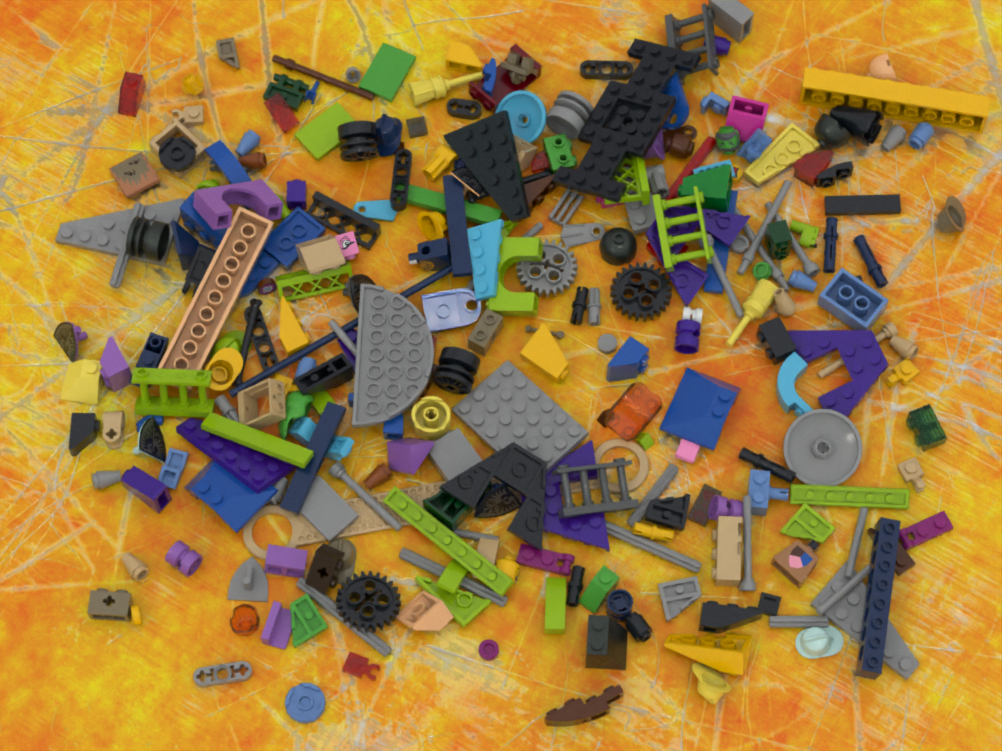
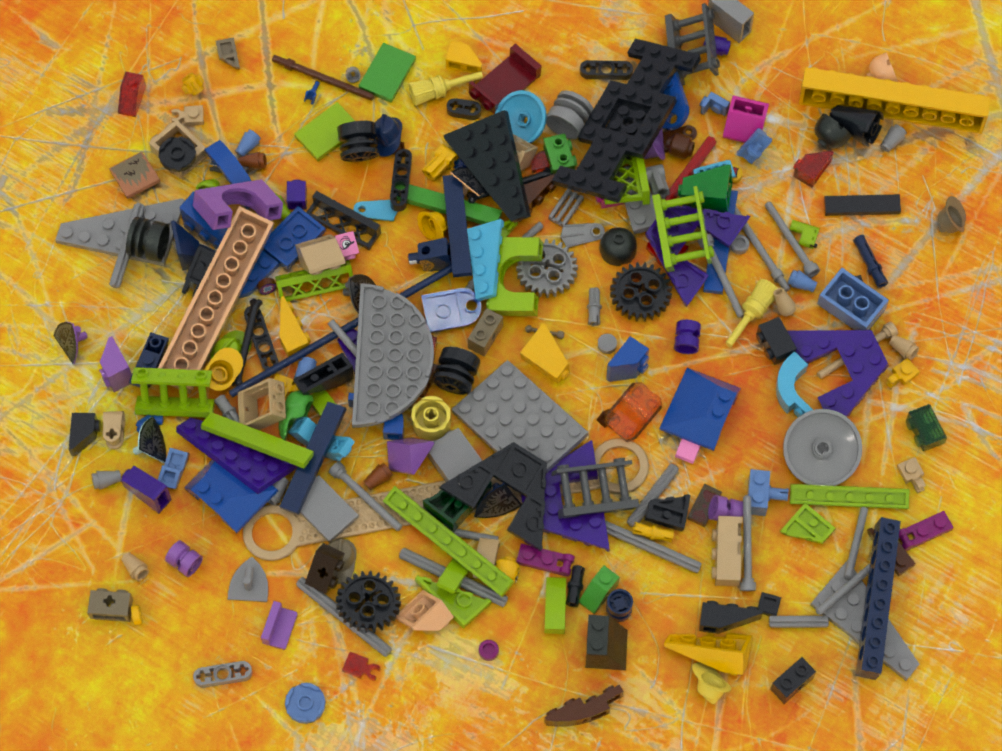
(83, 382): light yellow slope -> none
(245, 620): clear orange hair -> none
(281, 112): clear red plate -> none
(285, 561): medium lavender hinge -> none
(292, 96): dark green plate -> none
(305, 620): bright green wing -> none
(417, 127): clear smoke tile -> none
(489, 77): blue slope -> none
(518, 69): dark tan hips -> none
(579, 305): black pin -> none
(638, 627): black brick -> none
(644, 440): lime piece -> none
(678, 595): light grey wing -> none
(696, 314): white wheel -> none
(727, 139): head -> none
(748, 256): light grey bar -> none
(762, 271): bright green plate -> none
(765, 464): black pin -> none
(778, 240): dark green brick -> none
(781, 153): light yellow wing -> none
(793, 680): none -> black brick
(797, 561): medium nougat torso -> none
(819, 642): light aqua piece -> none
(828, 176): black slope -> none
(830, 244): dark blue pin -> none
(920, 135): medium blue brick -> none

